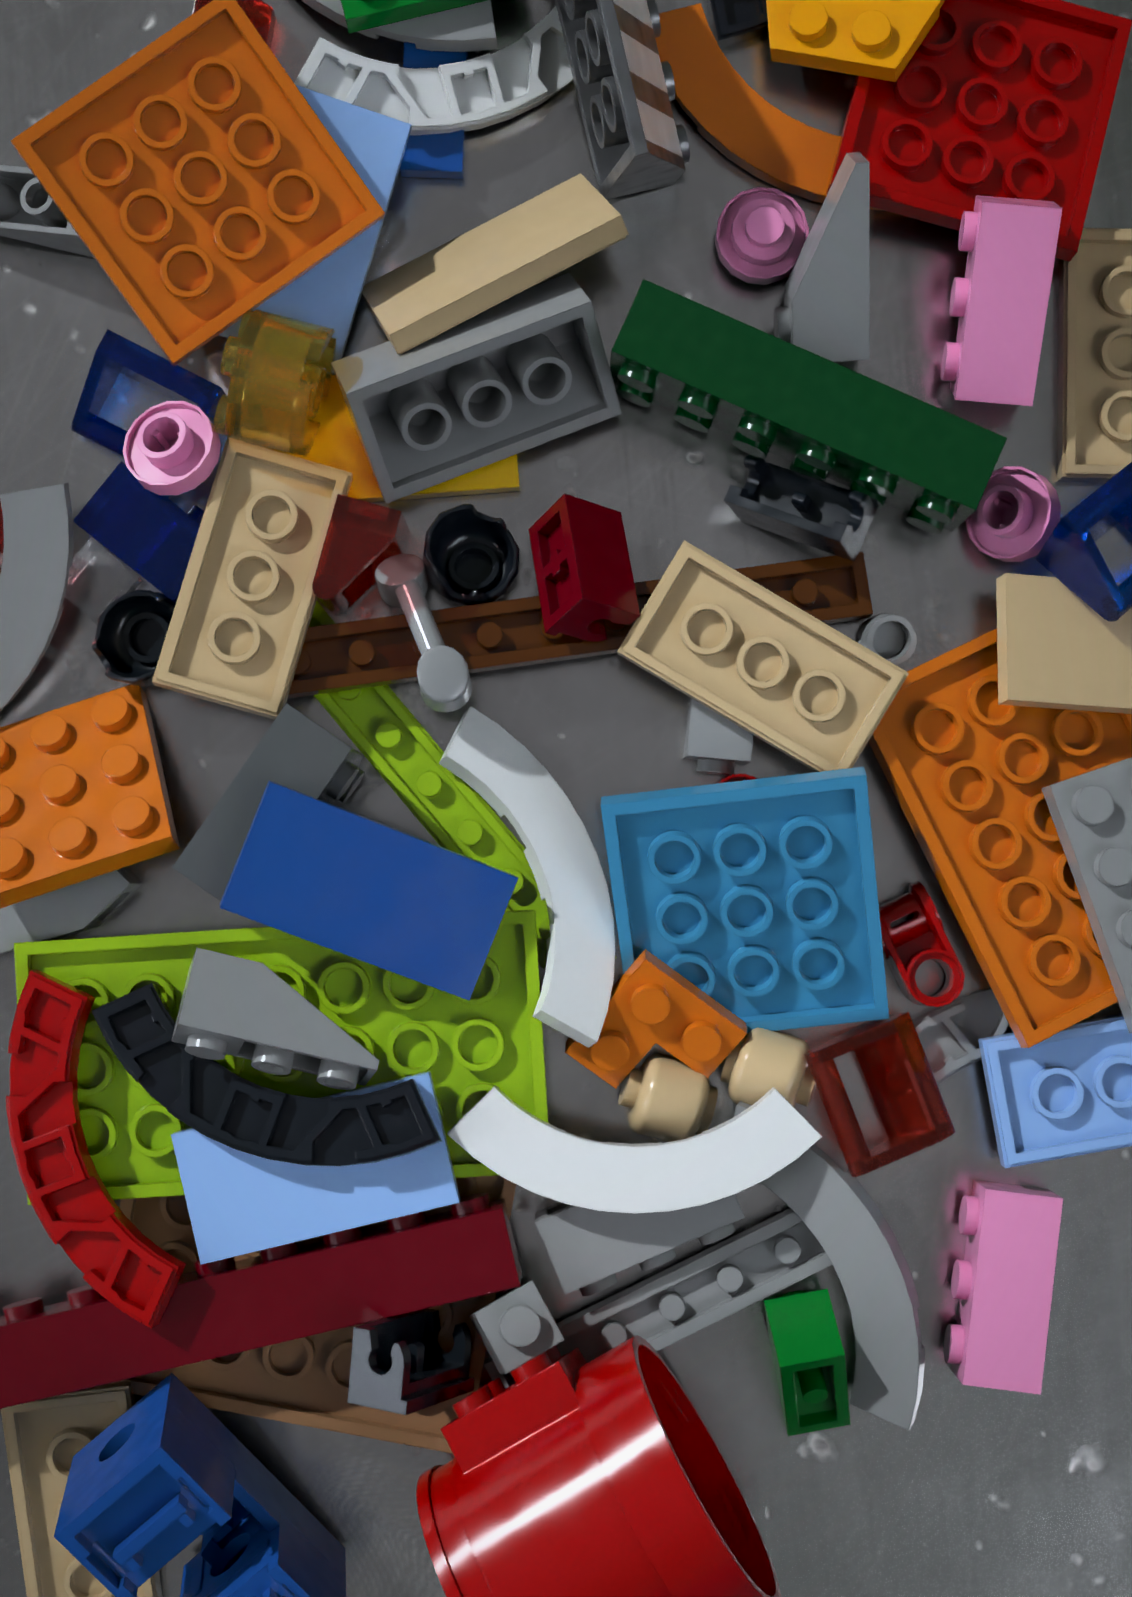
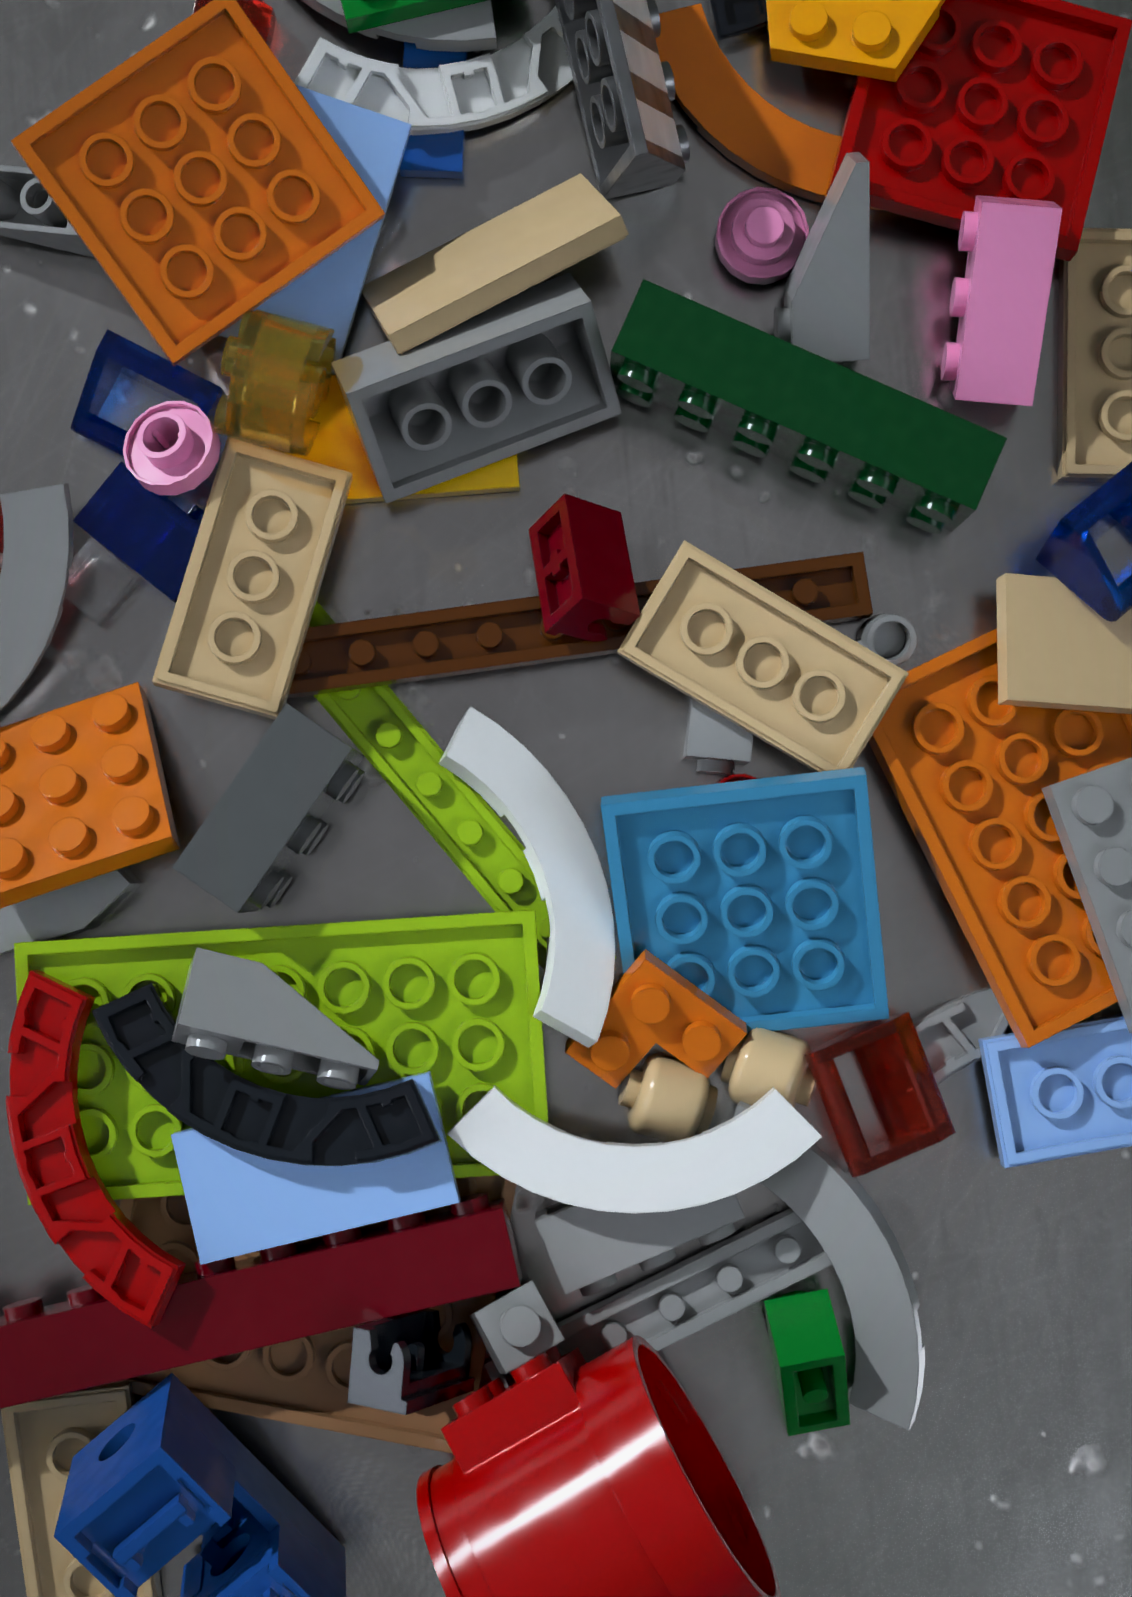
(133, 635): black hair -> none
(354, 546): clear red tile -> none
(368, 890): blue tile -> none
(441, 669): light grey bar -> none
(470, 556): black hair -> none
(803, 508): black hinge -> none
(917, 941): red piece -> none
(1004, 1286): bright pink brick -> none
(1014, 514): bright pink plate -> none

